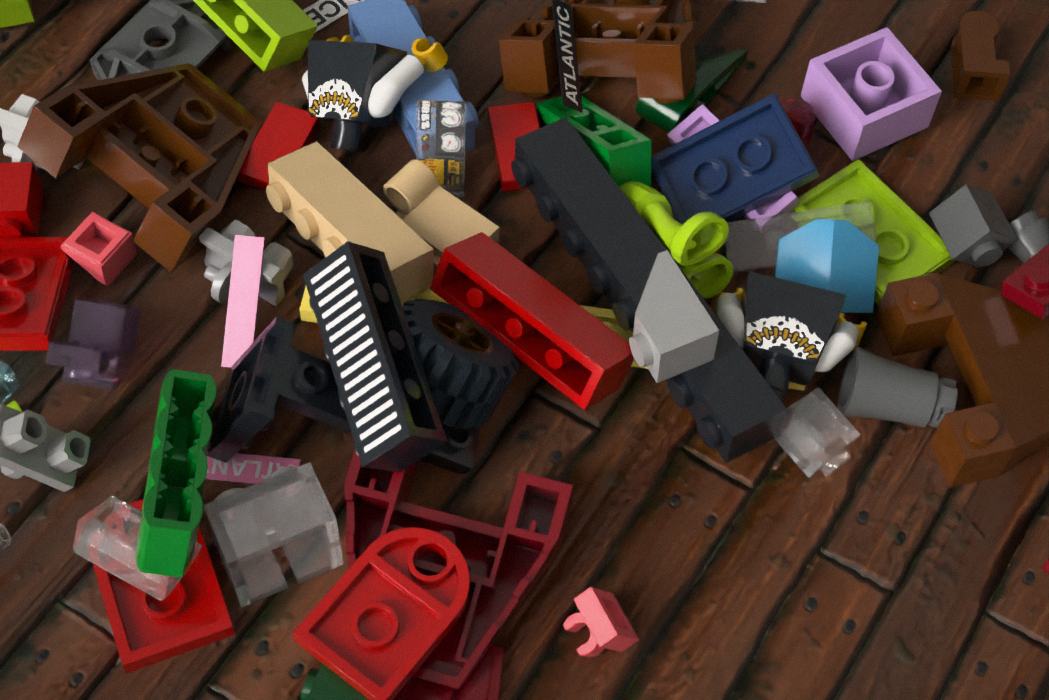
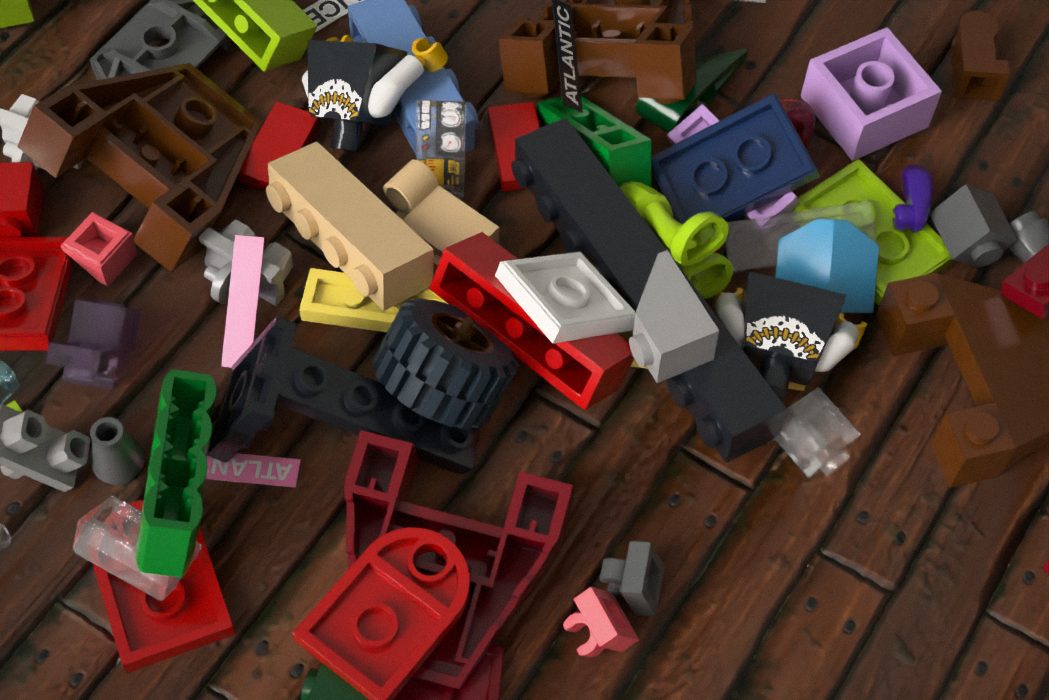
(115, 453): none -> dark grey cone
(277, 512): clear piece -> none
(373, 358): black brick -> none
(566, 296): none -> white tile
(636, 578): none -> dark grey tile
(894, 391): dark grey plant -> none
(918, 195): none -> dark purple arm

